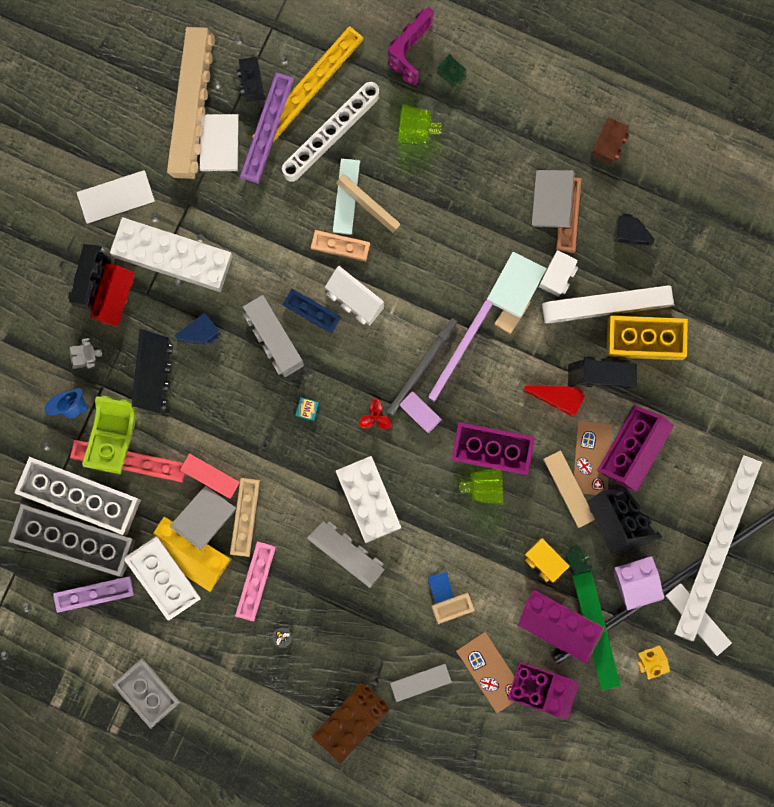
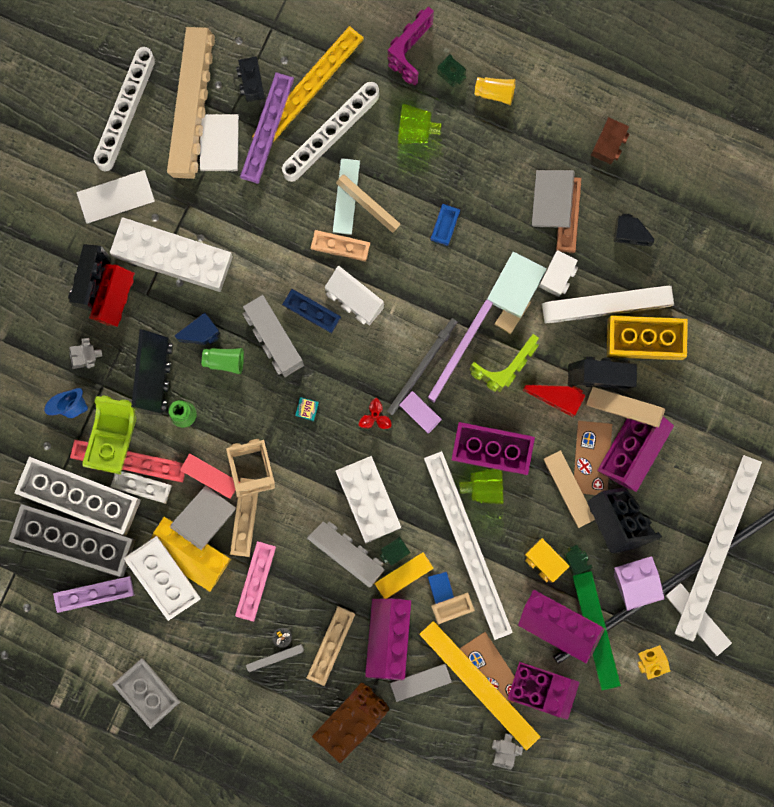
(124, 117): none -> white beam
(141, 486): none -> white tile
(188, 416): none -> bright green plant
(224, 359): none -> bright green plant
(256, 485): none -> tan window
(275, 658): none -> light grey tile
(331, 646): none -> tan tile
(388, 639): none -> magenta slope
(394, 552): none -> clear green brick
(404, 575): none -> yellow tile
(445, 224): none -> blue tile
(468, 545): none -> white plate
(480, 685): none -> yellow tile
(495, 89): none -> yellow plant
(498, 380): none -> lime bracket
(505, 752): none -> light grey piece
(625, 407): none -> tan tile

